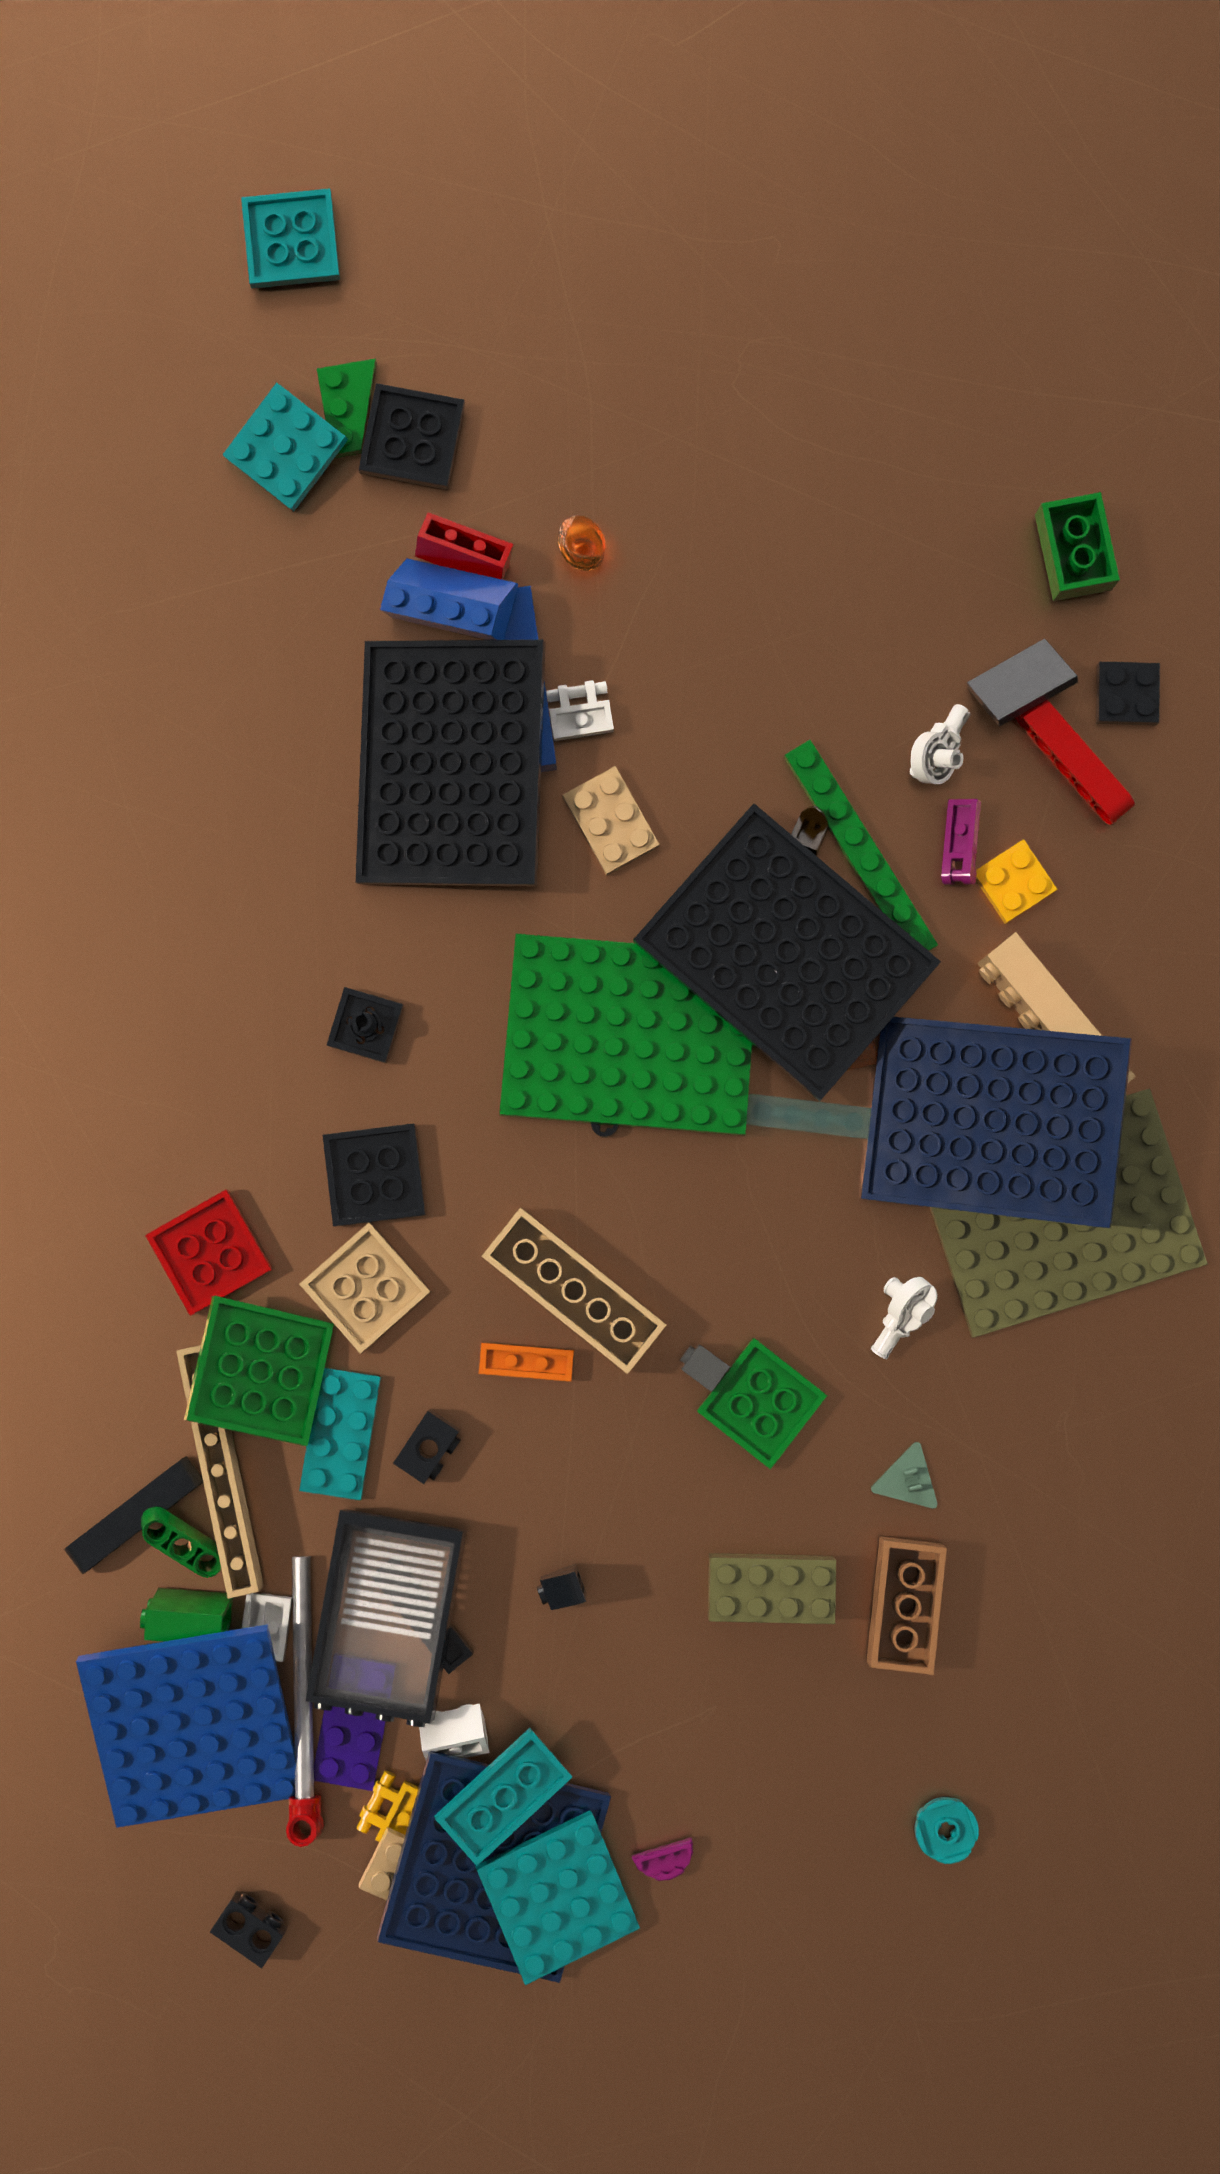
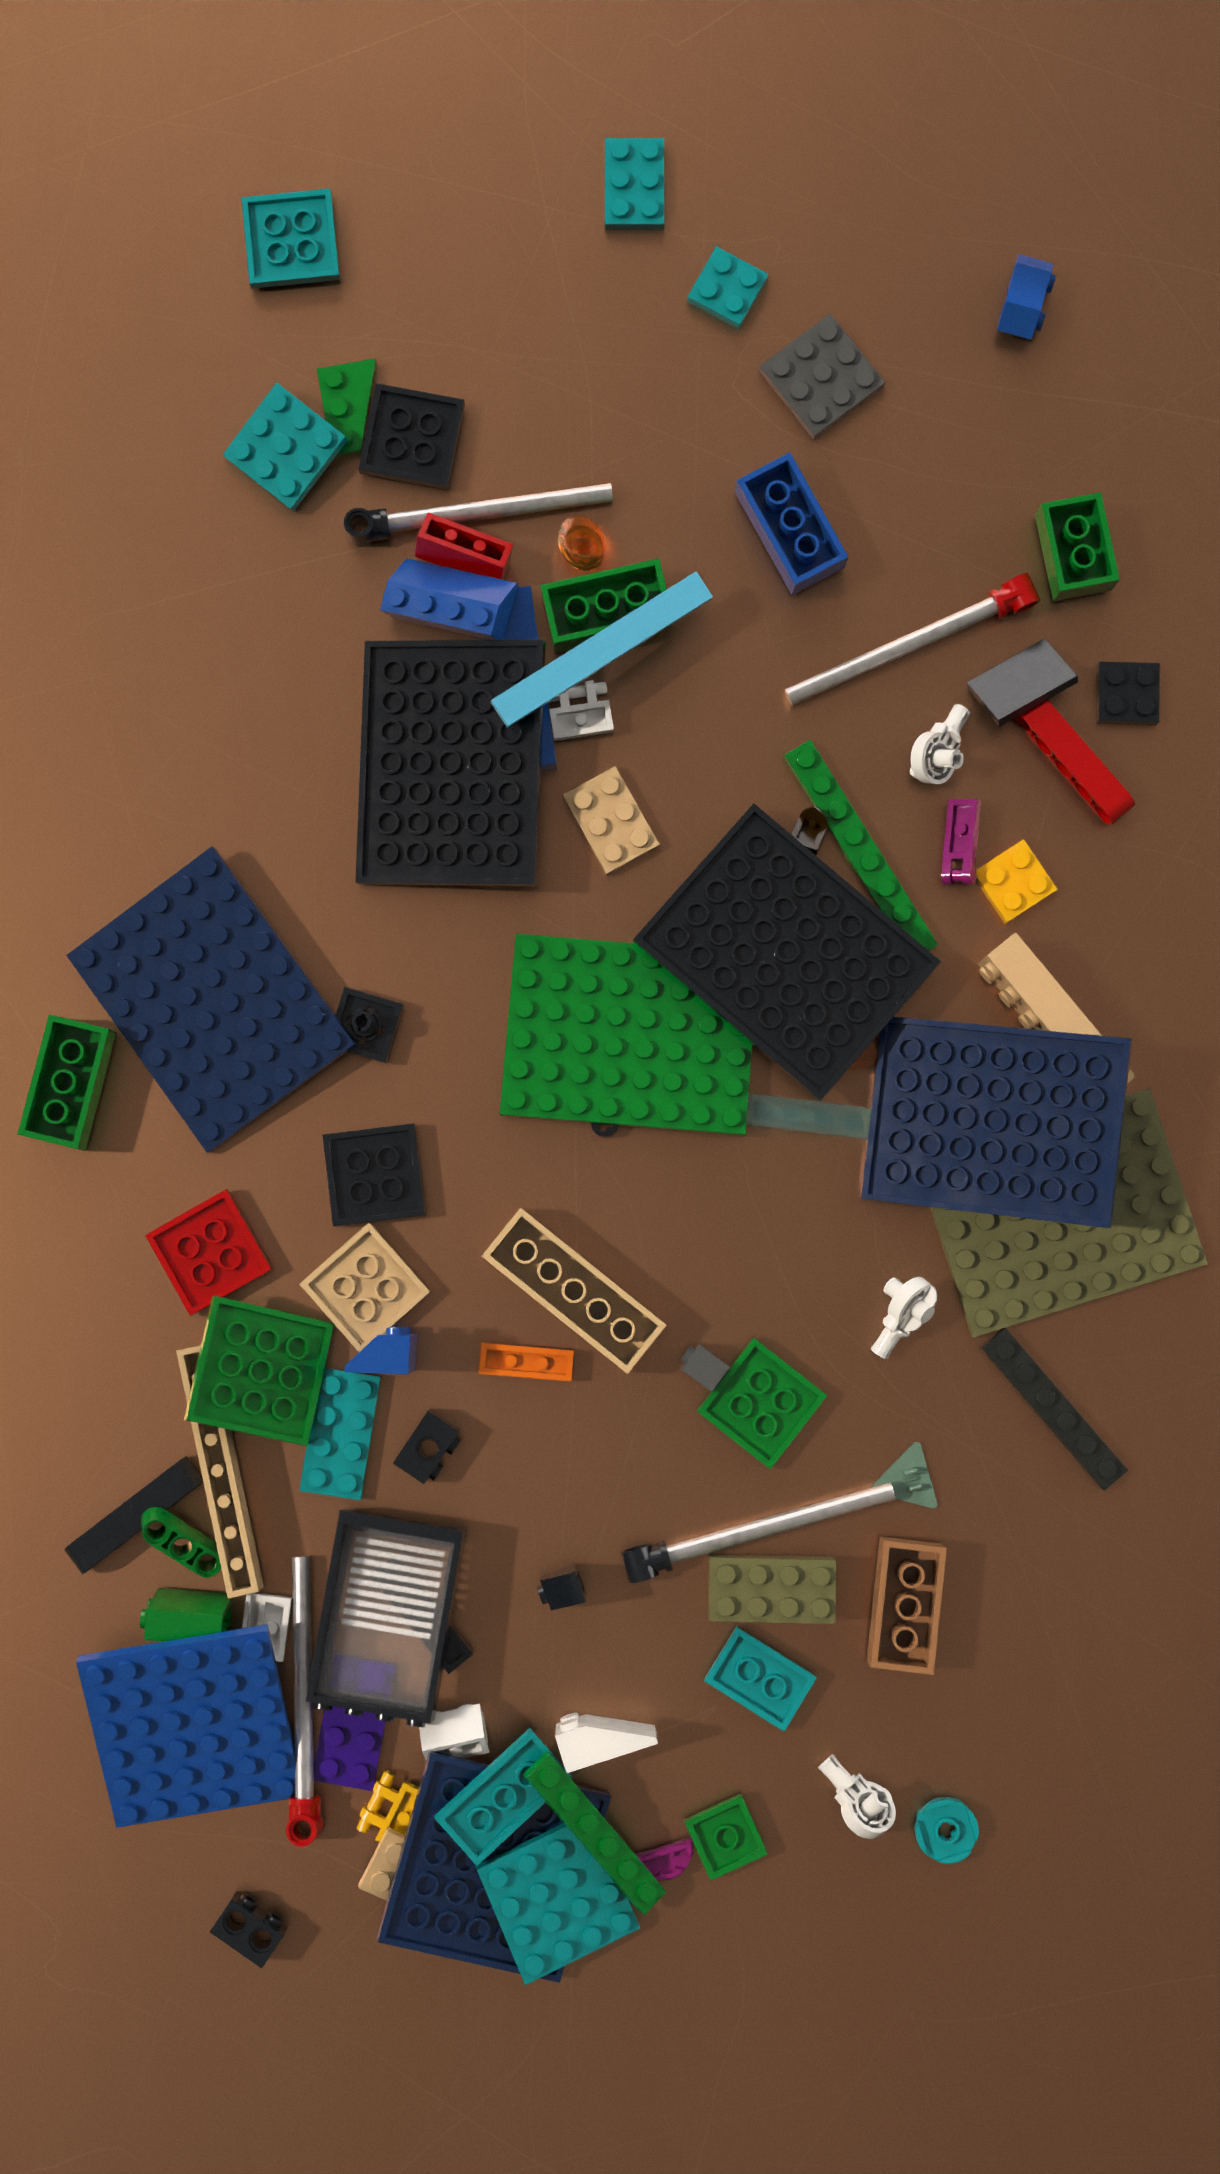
(67, 1082): none -> green brick
(211, 999): none -> dark blue plate
(381, 523): none -> flat silver piece
(387, 1353): none -> blue slope
(594, 601): none -> green brick
(594, 1833): none -> green plate
(595, 1739): none -> white slope
(601, 649): none -> medium azure tile
(634, 183): none -> teal plate
(646, 1561): none -> flat silver piece
(725, 1836): none -> green plate
(727, 287): none -> teal plate
(760, 1678): none -> teal plate
(791, 523): none -> blue brick
(821, 376): none -> dark grey plate
(860, 1801): none -> white pin
(1015, 596): none -> flat silver piece
(1025, 297): none -> blue brick
(1054, 1409): none -> pearl dark grey plate

